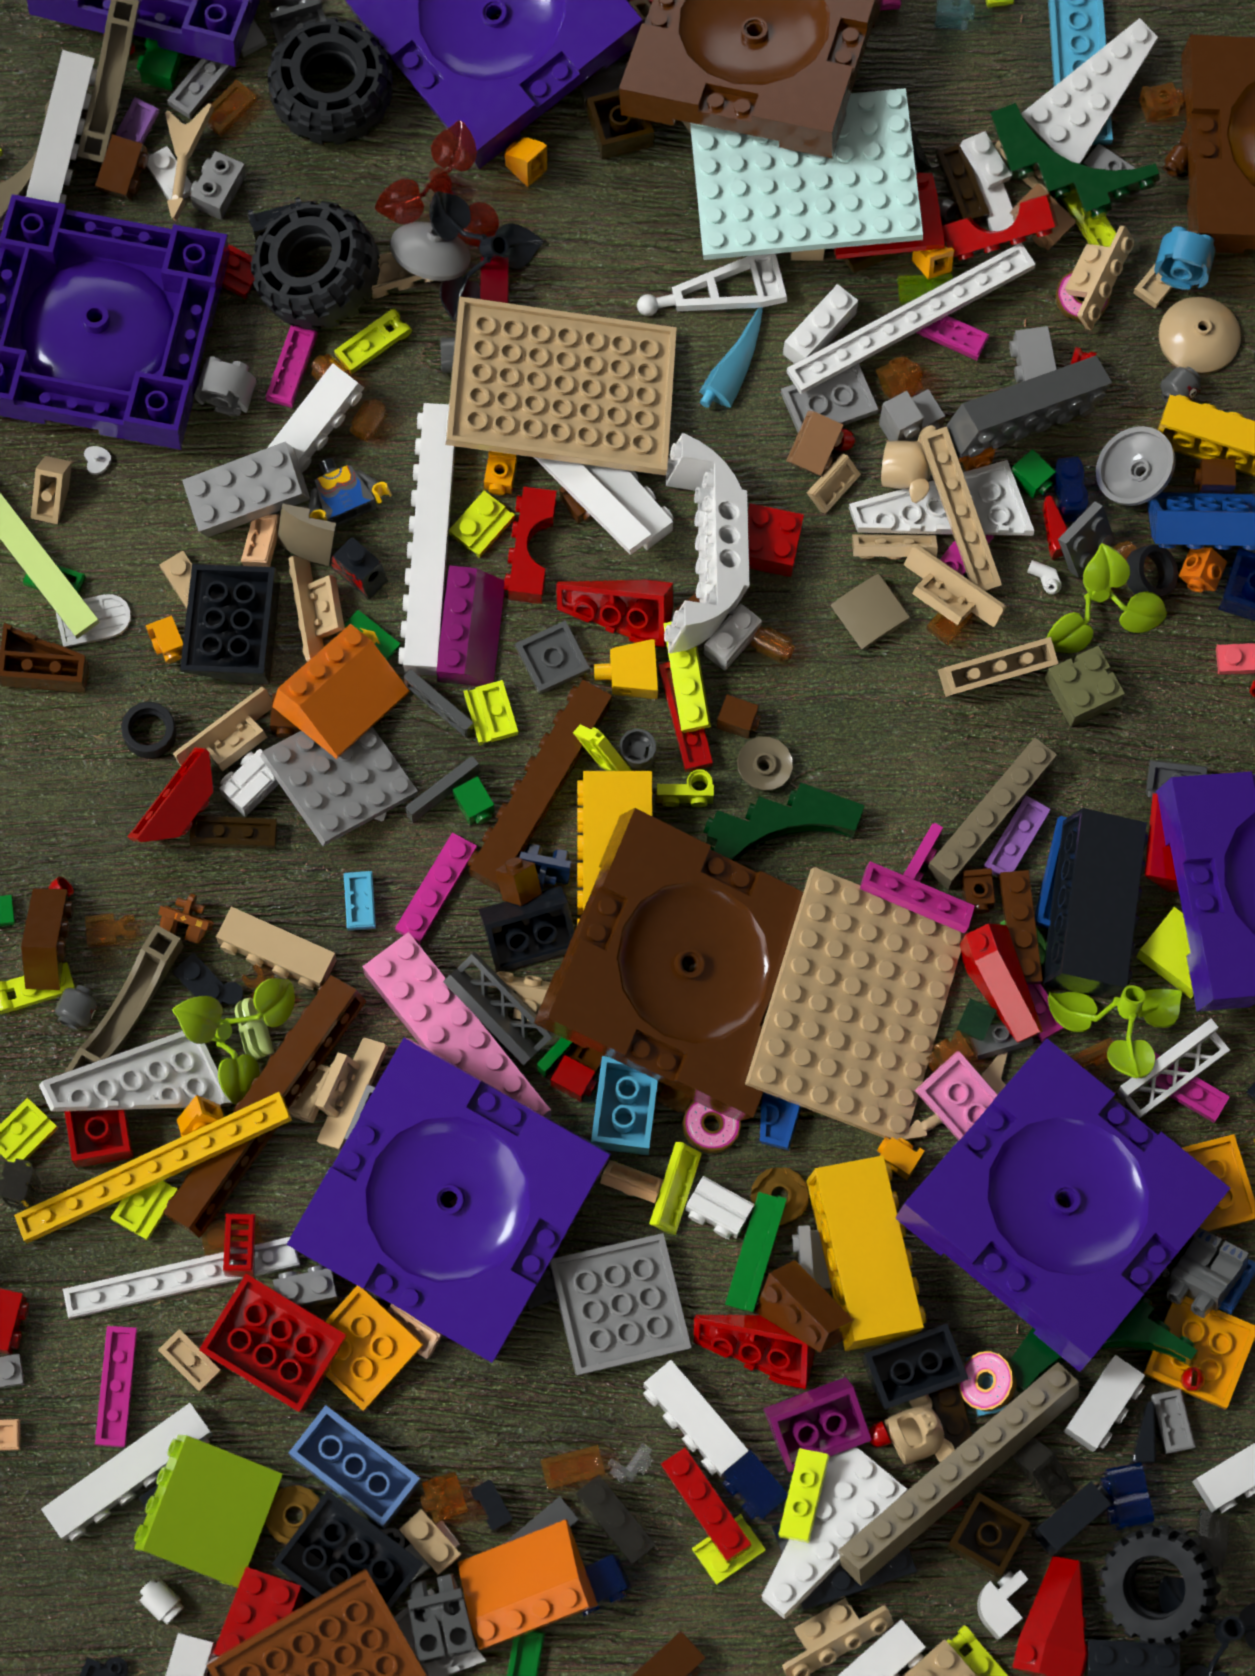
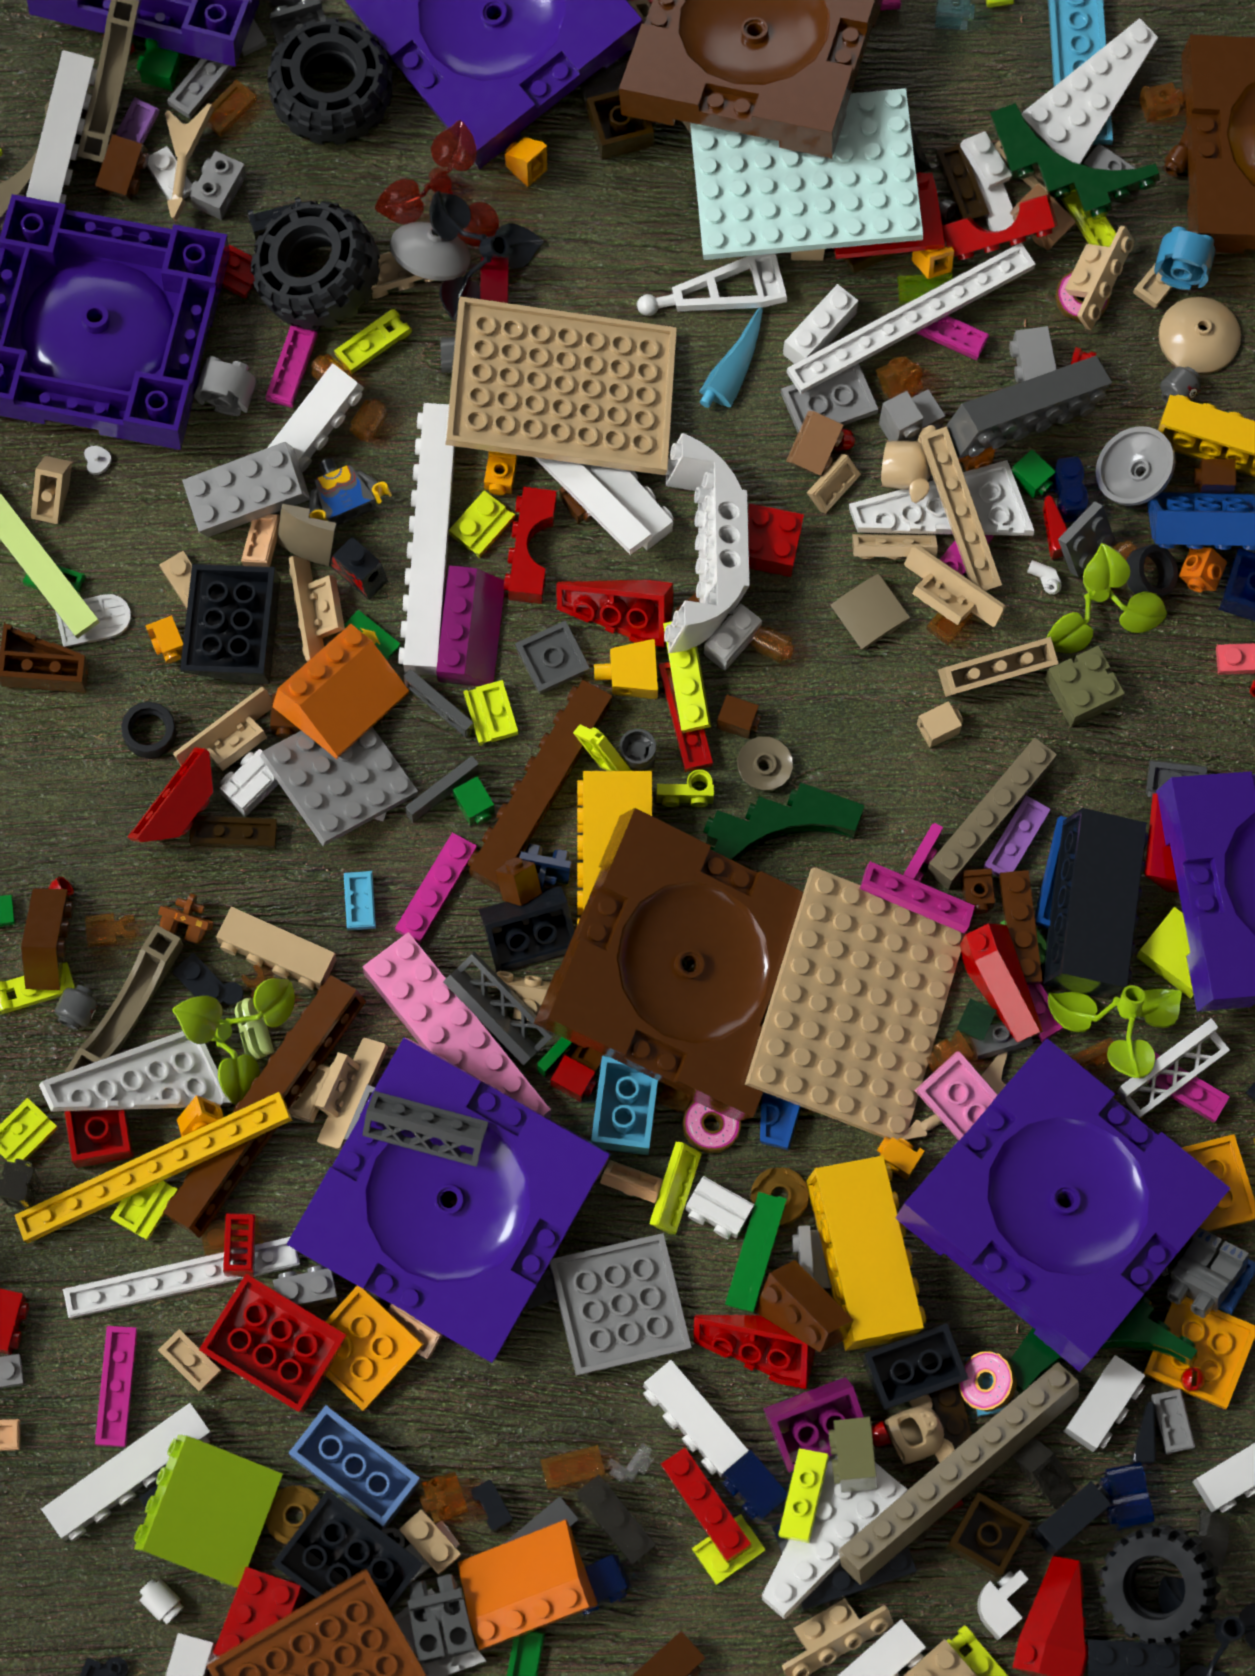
(425, 1123): none -> dark grey fence
(855, 1455): none -> olive piece
(940, 724): none -> tan brick

